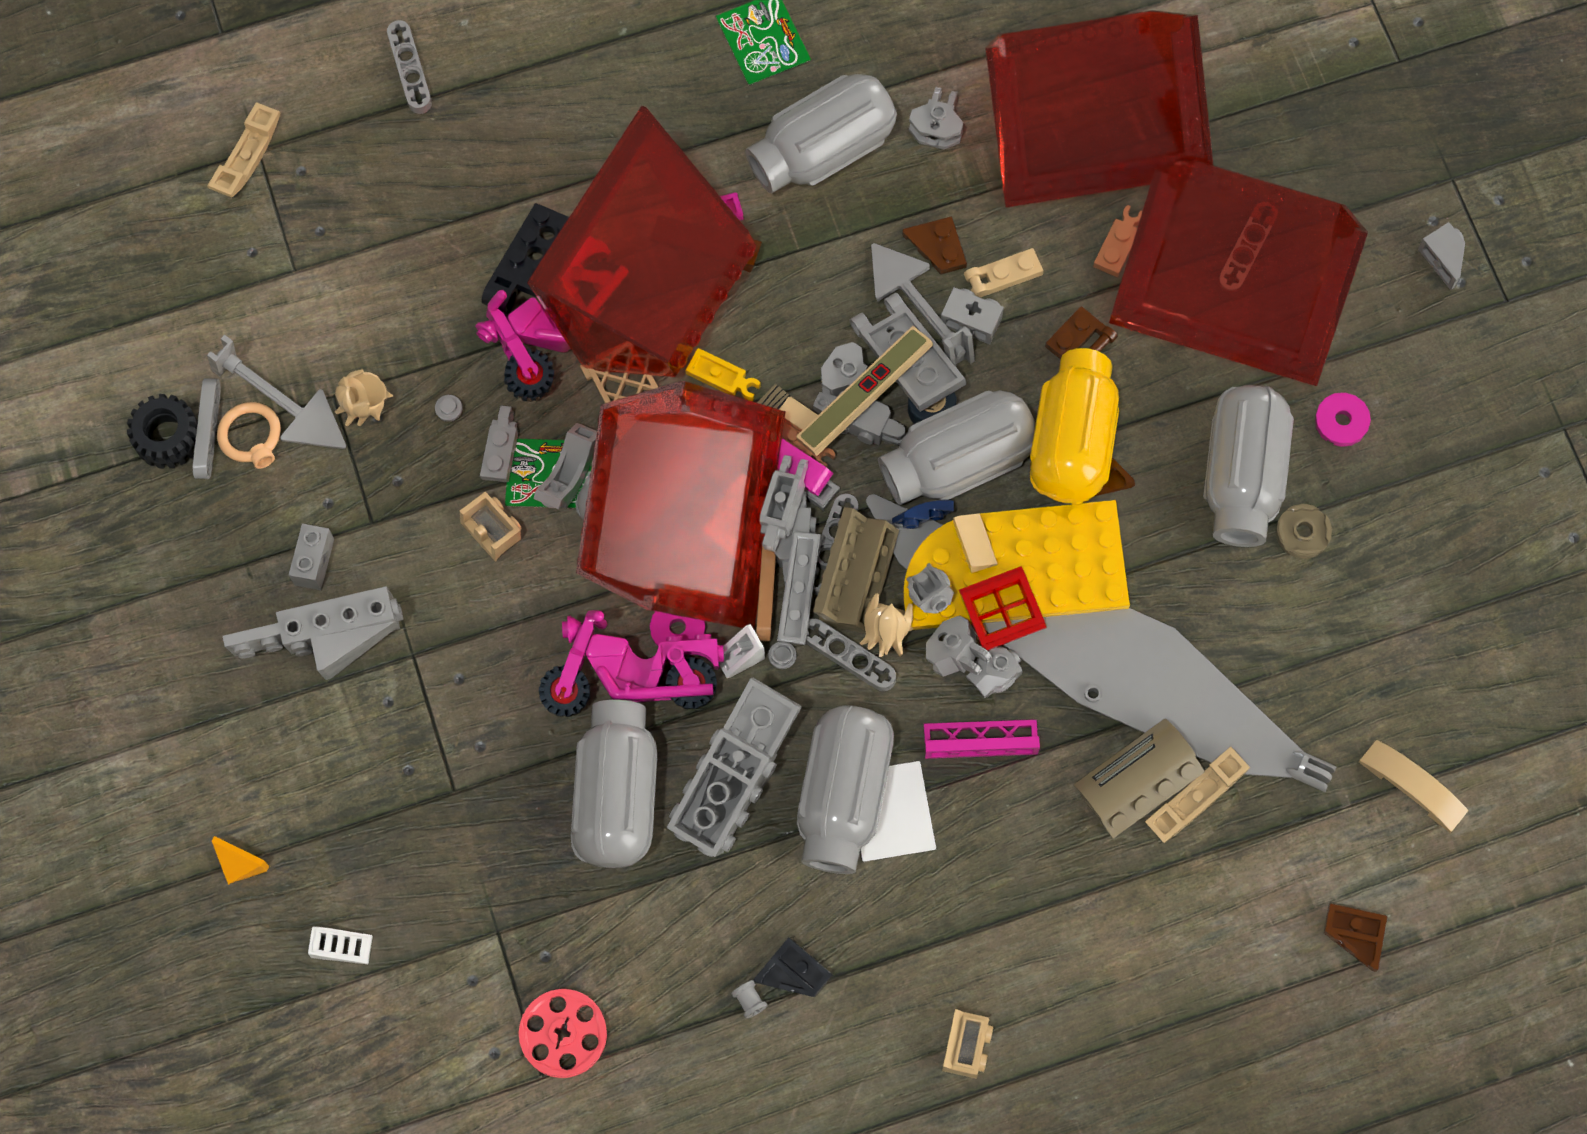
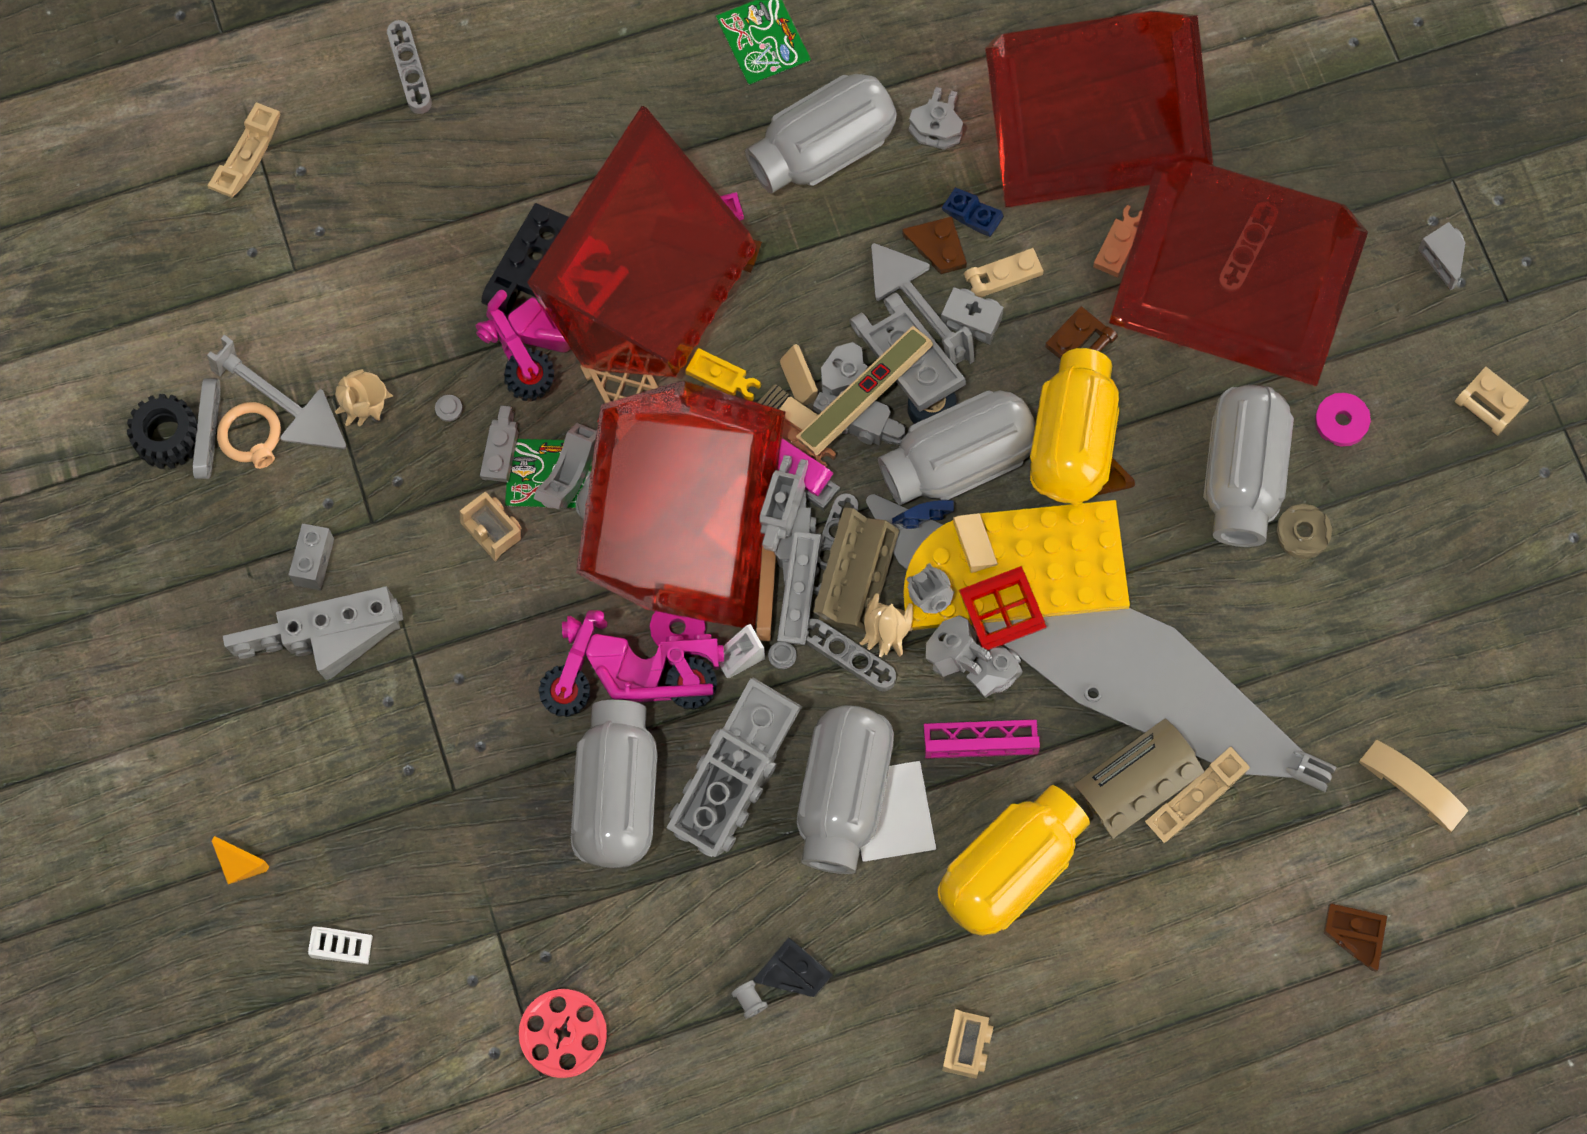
(799, 376): none -> tan slope
(972, 213): none -> dark blue slope
(1012, 862): none -> yellow piece
(1496, 395): none -> tan plate

